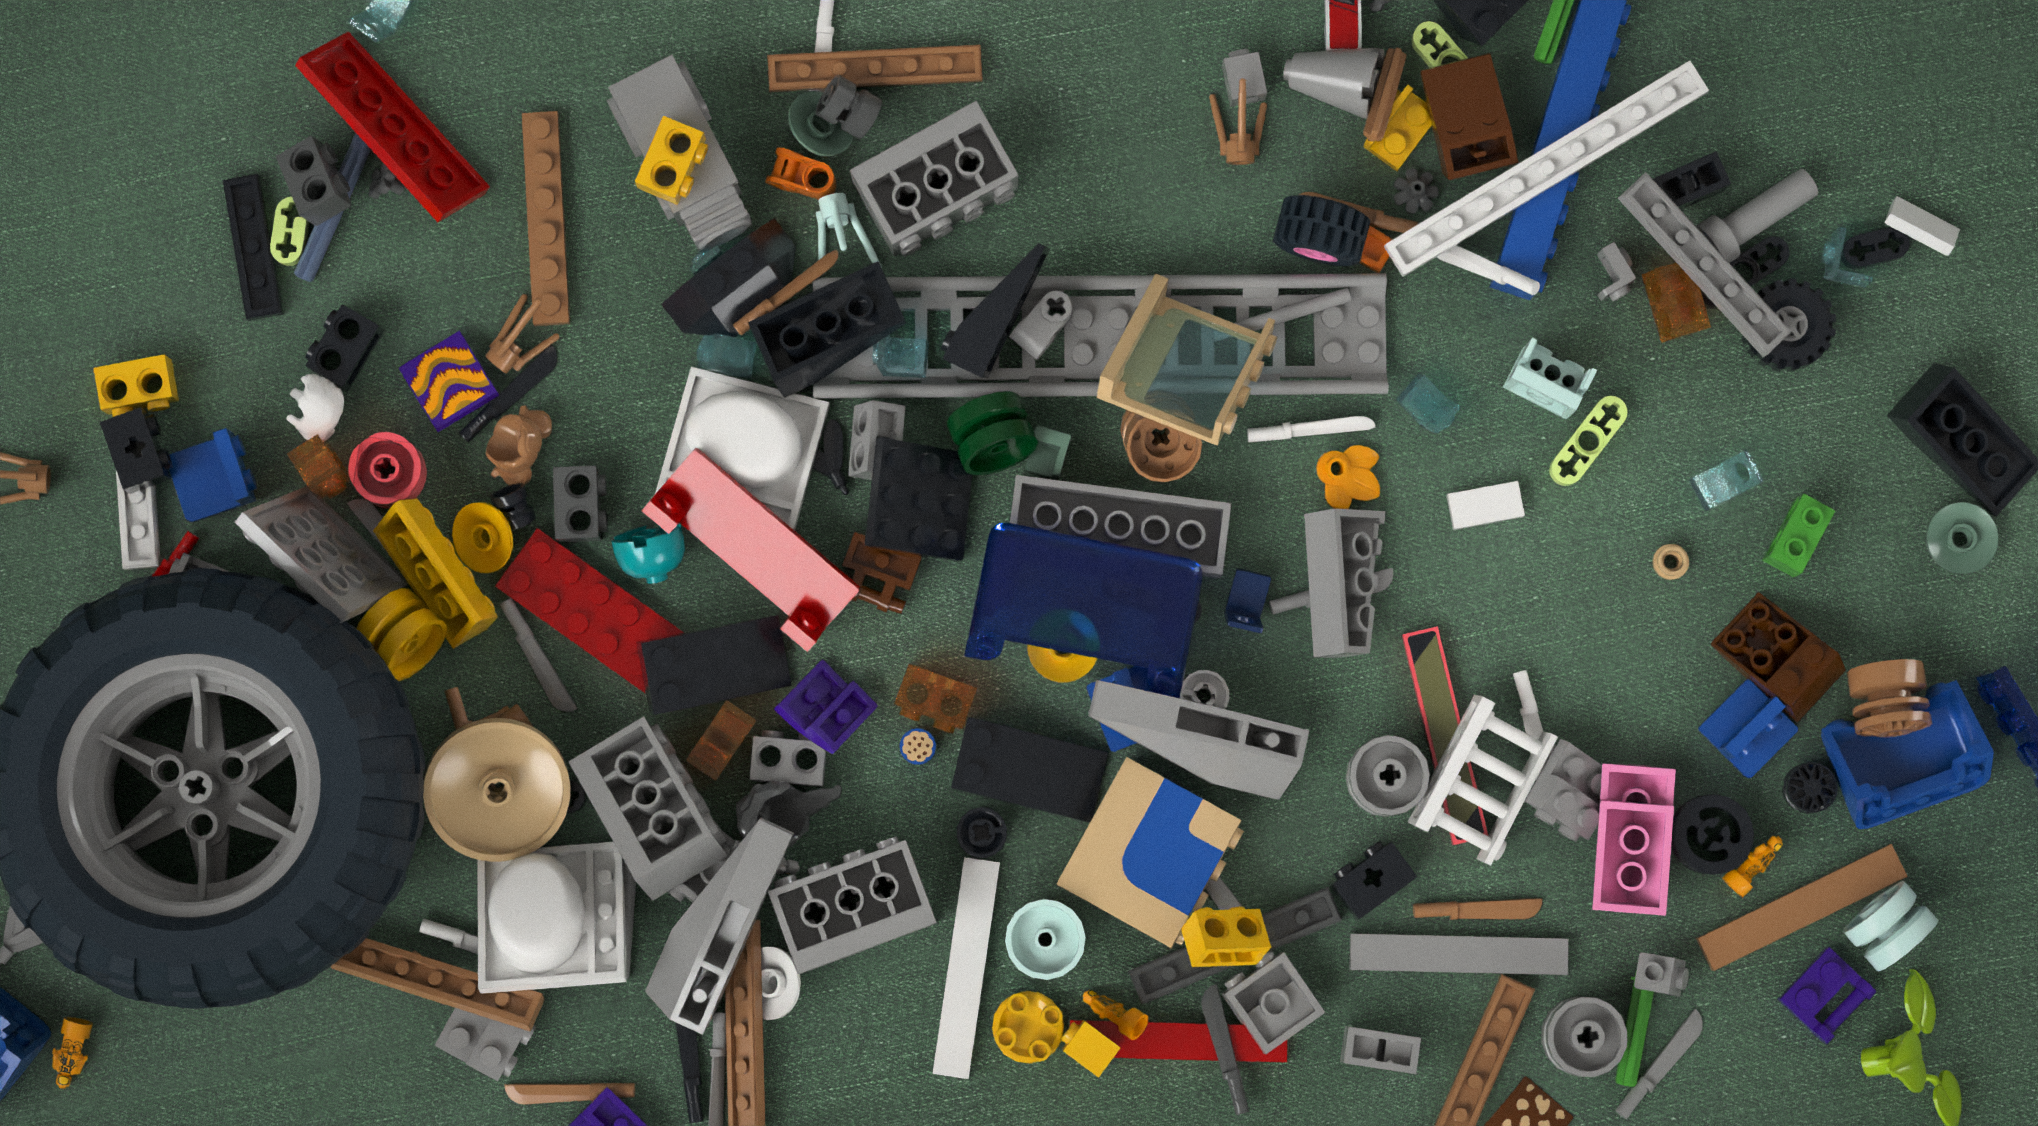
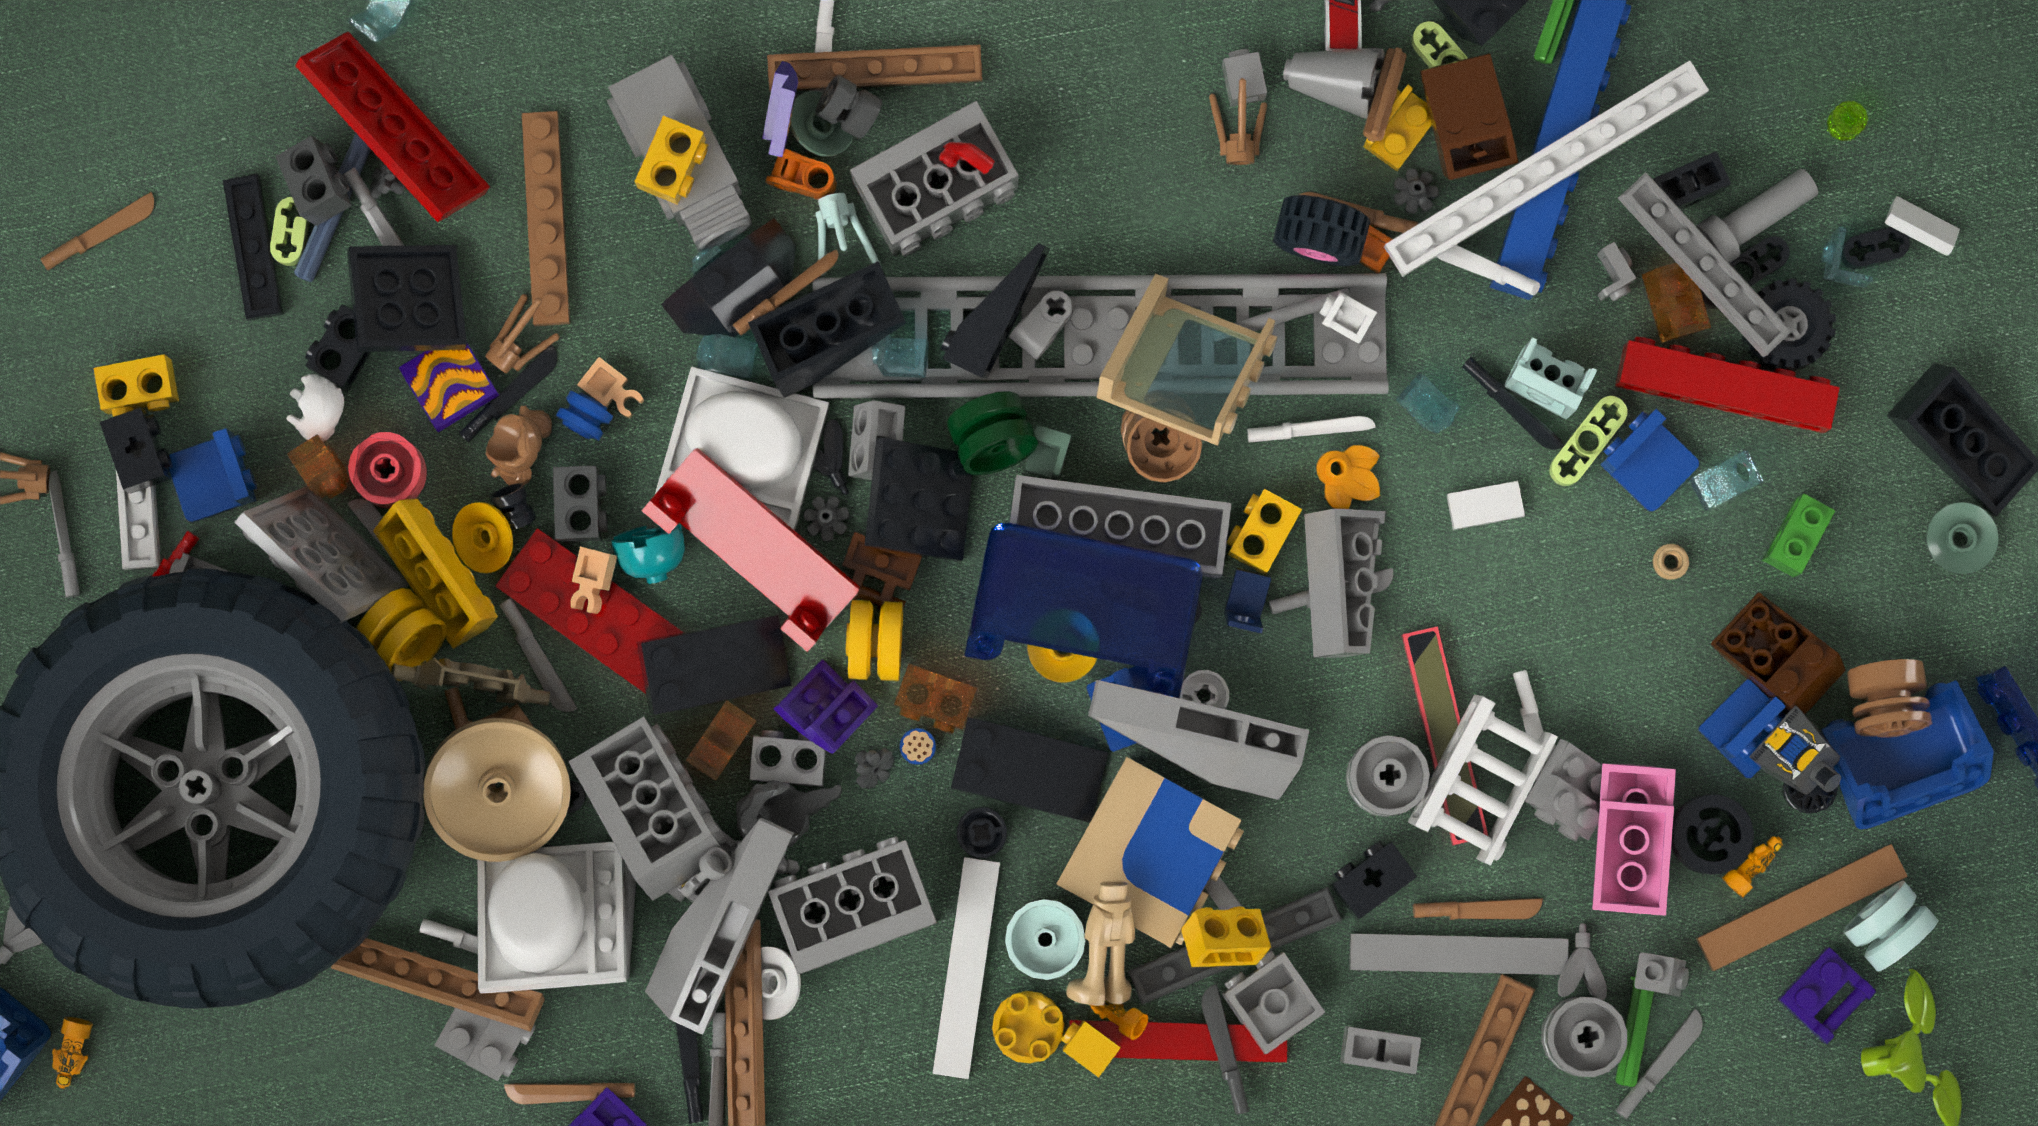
(65, 557): none -> light grey piece
(104, 230): none -> medium nougat piece
(372, 211): none -> light grey piece
(406, 298): none -> black plate
(484, 679): none -> dark tan plate
(584, 415): none -> blue wheel
(593, 572): none -> light nougat plate
(607, 385): none -> light nougat plate
(713, 866): none -> light grey piece
(780, 108): none -> slope
(830, 525): none -> dark grey plant
(873, 640): none -> yellow wheel
(873, 767): none -> dark grey plant
(967, 152): none -> red arm
(1107, 926): none -> tan piece
(1270, 535): none -> yellow brick
(1347, 316): none -> white bracket
(1518, 411): none -> black piece
(1582, 965): none -> light grey piece
(1649, 461): none -> blue bracket
(1726, 385): none -> red brick
(1798, 755): none -> torso
(1841, 126): none -> clear neon green wheel

